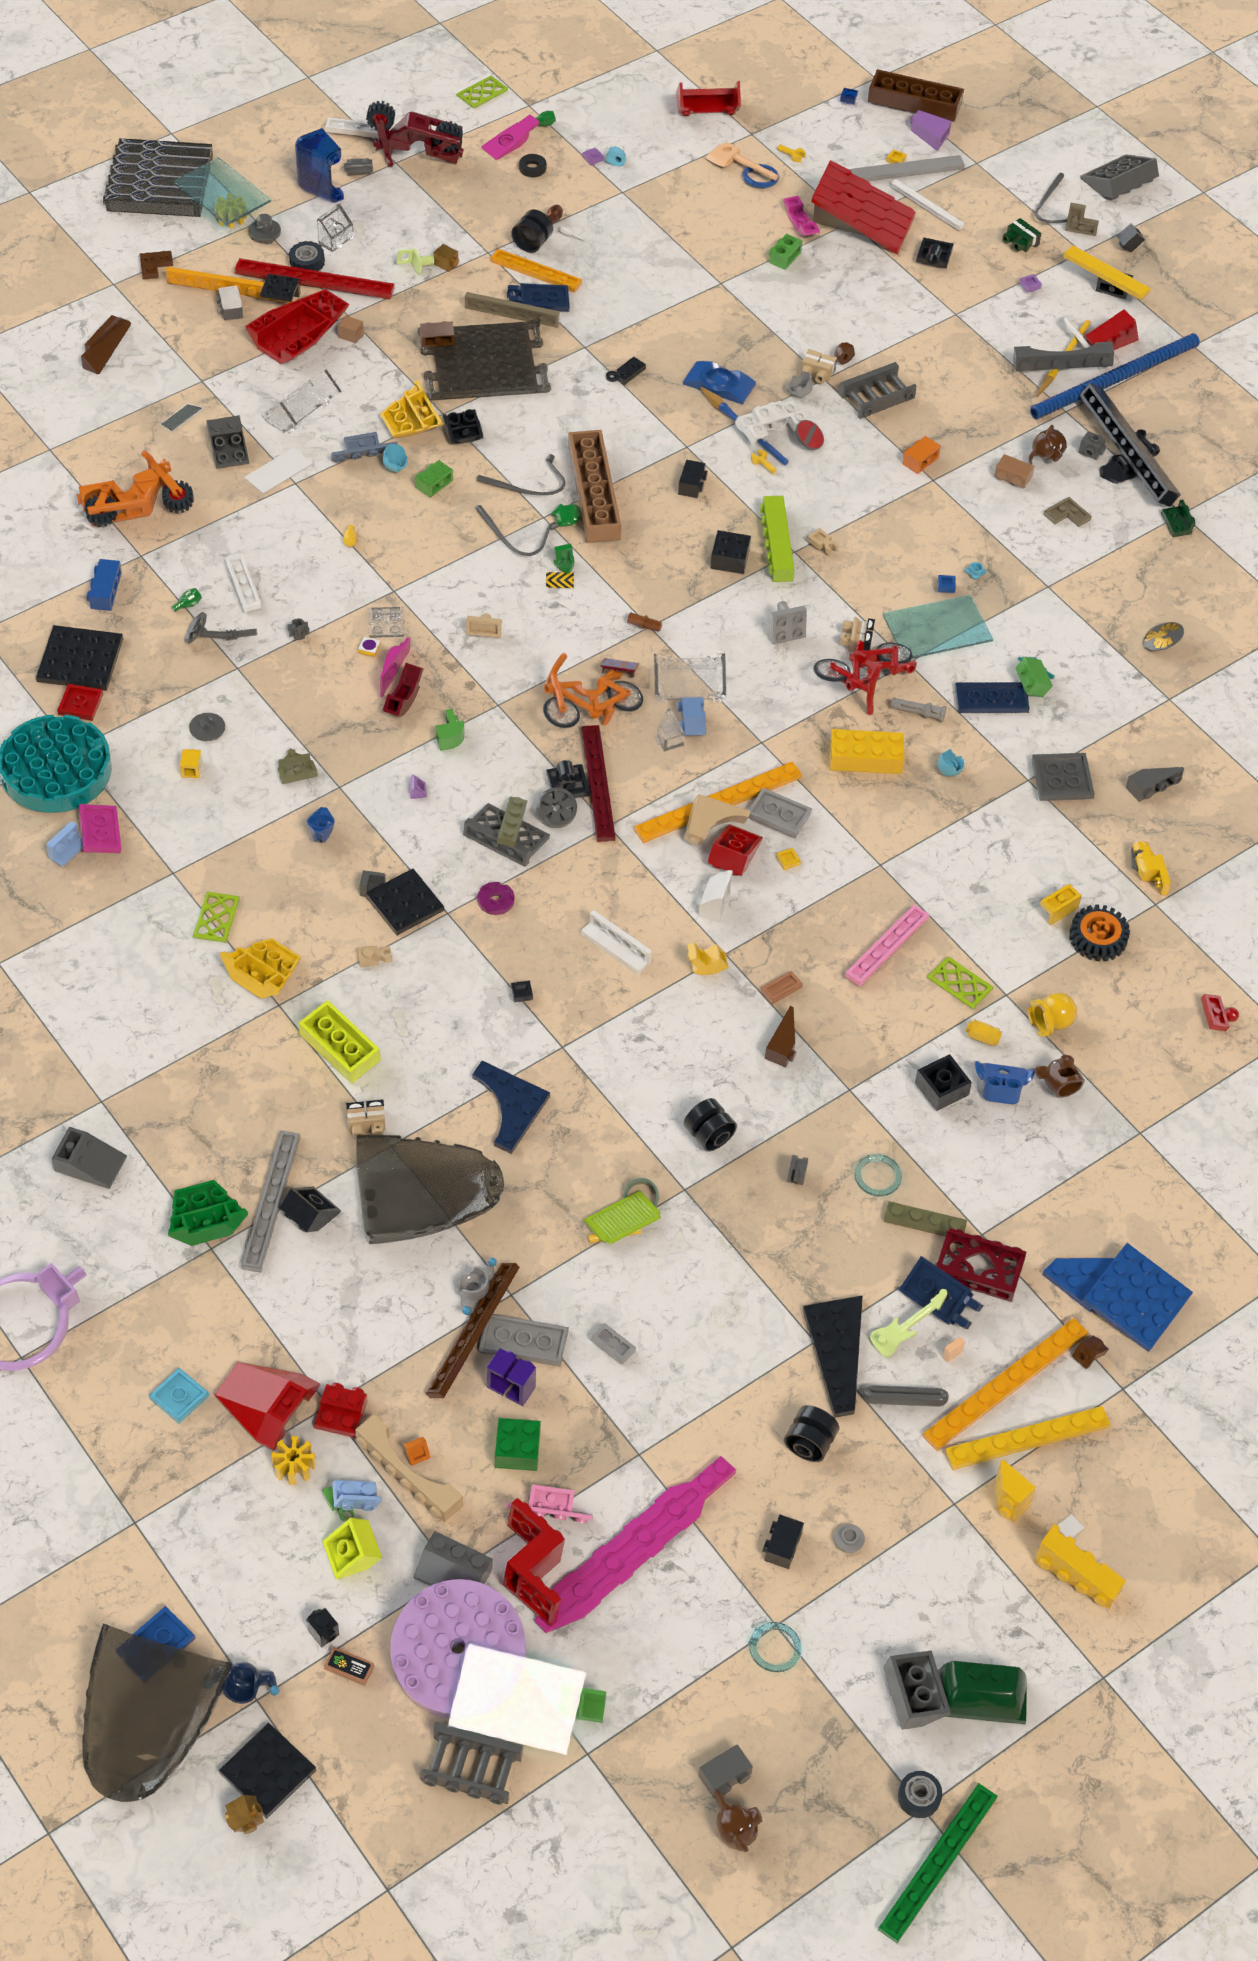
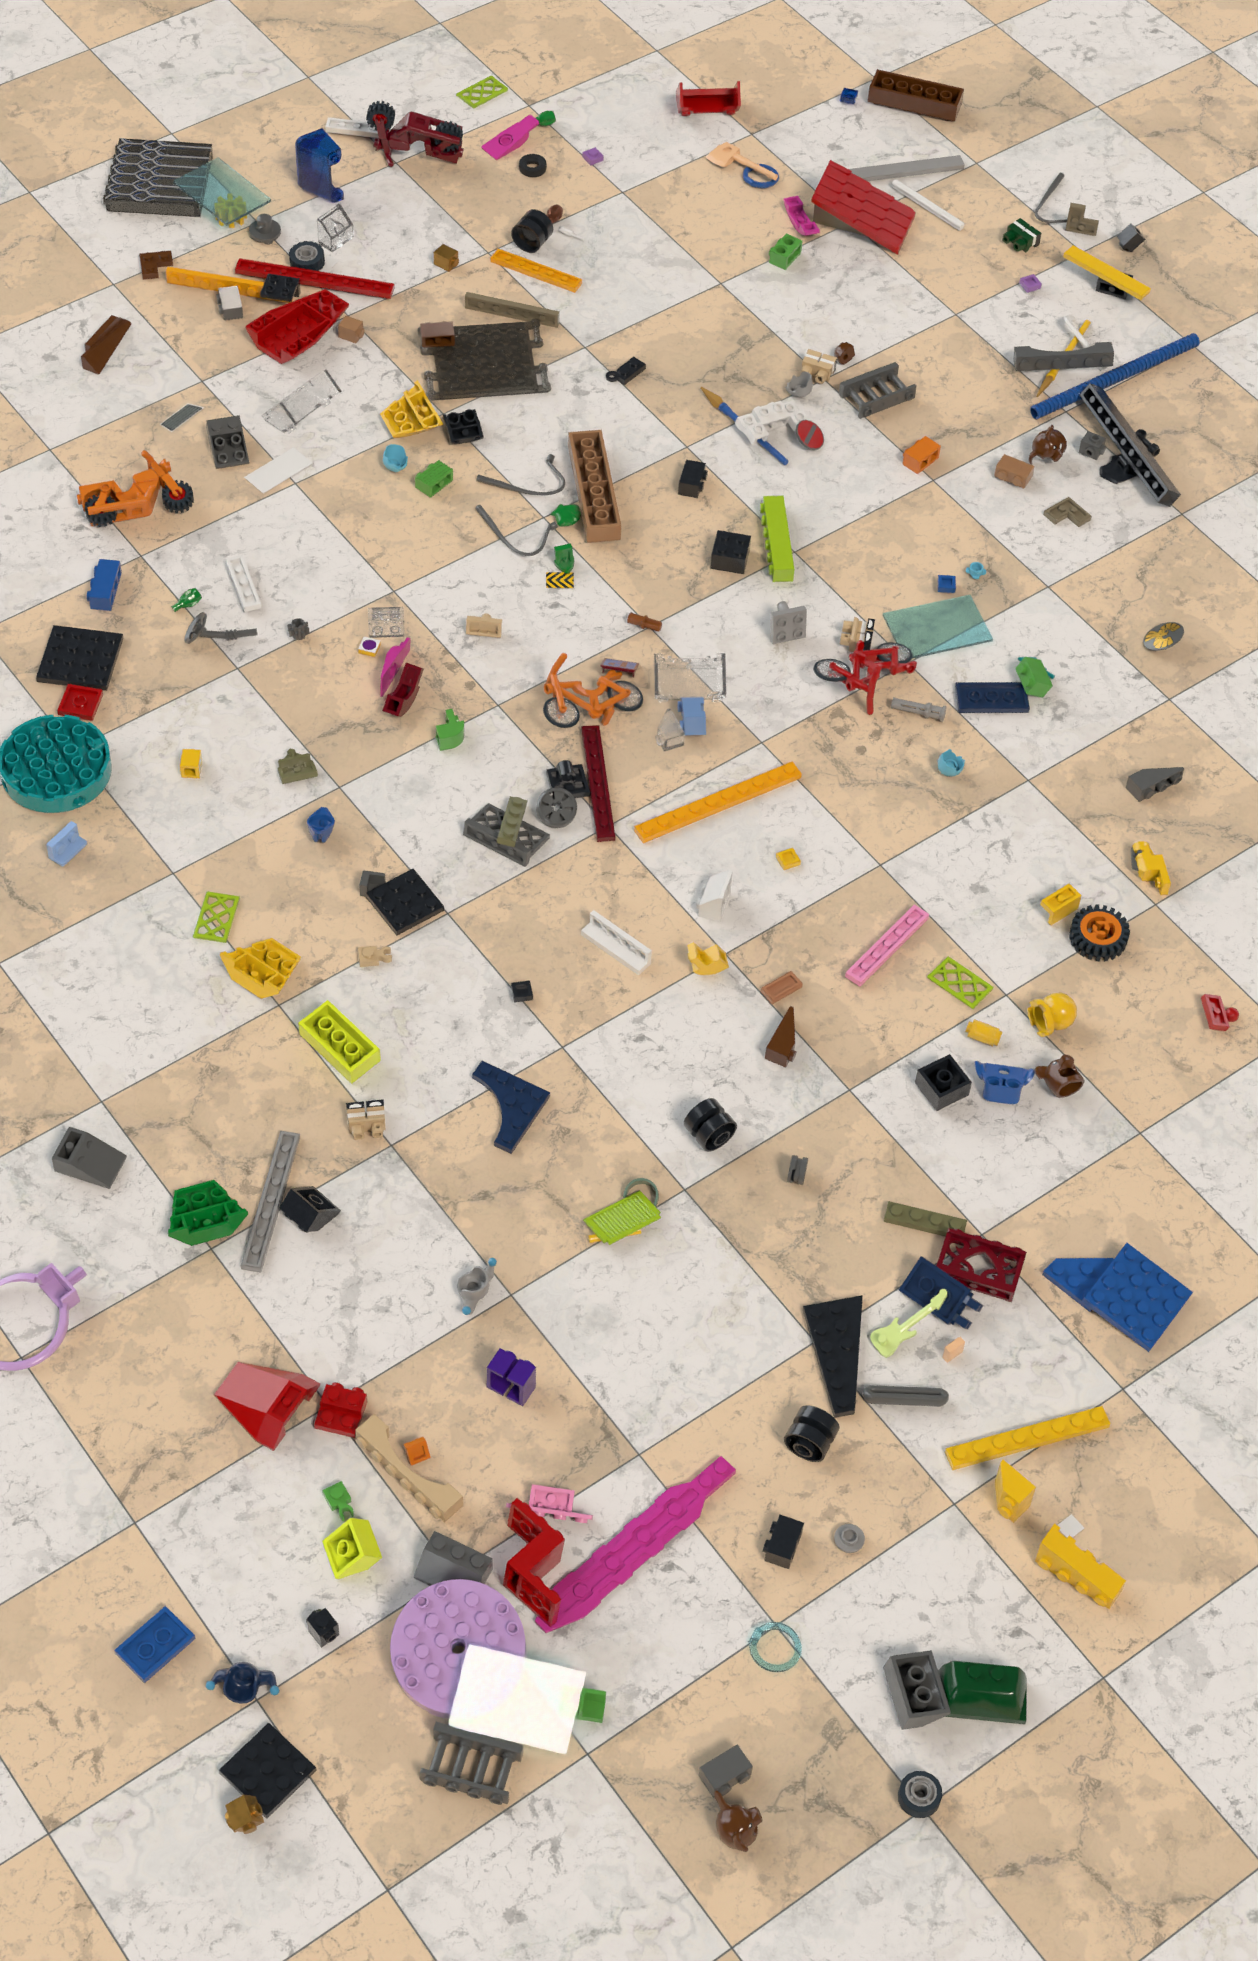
(99, 828): dark pink plate -> none
(144, 1711): clear smoke windscreen -> none
(179, 1395): medium azure tile -> none
(207, 726): dark grey piece -> none
(284, 1462): yellow gear -> none
(349, 1666): tile -> none
(350, 536): yellow cylinder -> none
(355, 1495): light blue bracket -> none
(358, 166): dark grey head -> none
(359, 446): sand blue bracket -> none
(416, 260): yellowish green bracket -> none
(417, 788): medium lavender slope -> none
(421, 1186): clear smoke windscreen -> none
(472, 1331): reddish brown tile -> none
(495, 907): magenta tile -> none
(517, 1444): green brick -> none
(525, 1338): light grey tile -> none
(540, 295): dark blue tile -> none
(613, 1343): light grey piece -> none
(616, 156): medium azure piece -> none
(709, 813): tan arch -> none
(727, 384): blue slope -> none
(734, 850): red slope -> none
(762, 460): yellow bar -> none
(779, 812): light grey plate -> none
(796, 154): yellow bar -> none
(822, 540): tan plate -> none
(866, 751): yellow brick -> none
(878, 1158): clear light blue piece -> none
(896, 157): yellow tile -> none
(930, 128): medium lavender slope -> none
(935, 252): black plate -> none
(937, 1863): green tile -> none
(1005, 1384): light orange plate -> none
(1062, 776): dark grey plate -> none
(1089, 1350): reddish brown bracket -> none
(1119, 330): red wedge -> none
(1122, 175): dark grey slope -> none
(1179, 519): dark green bracket -> none

